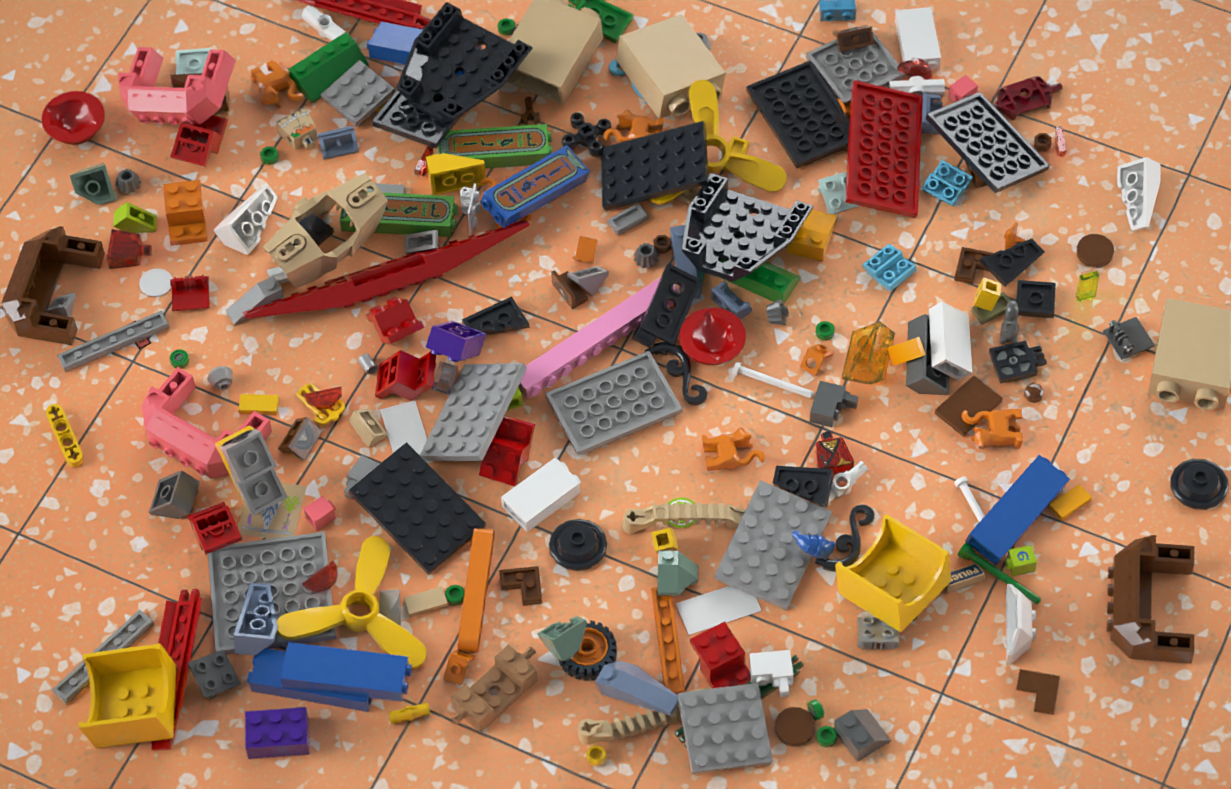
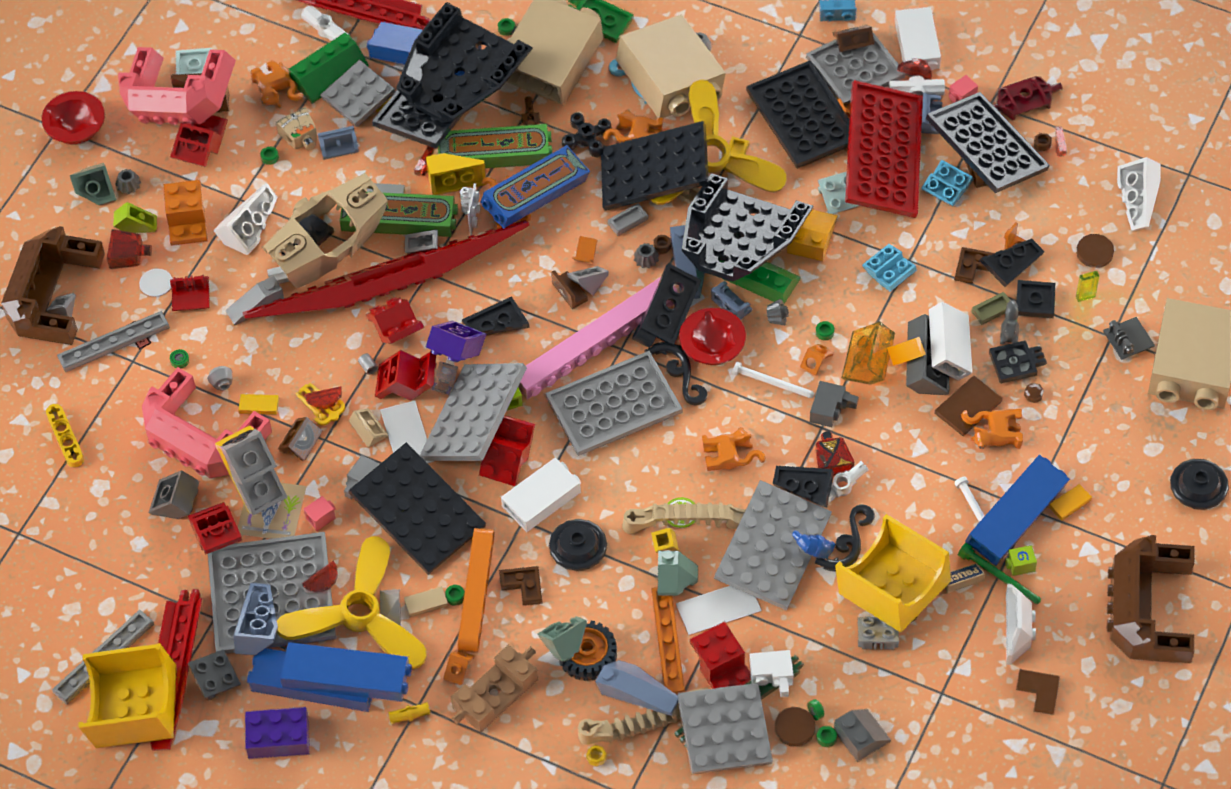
(987, 294): yellow brick -> none

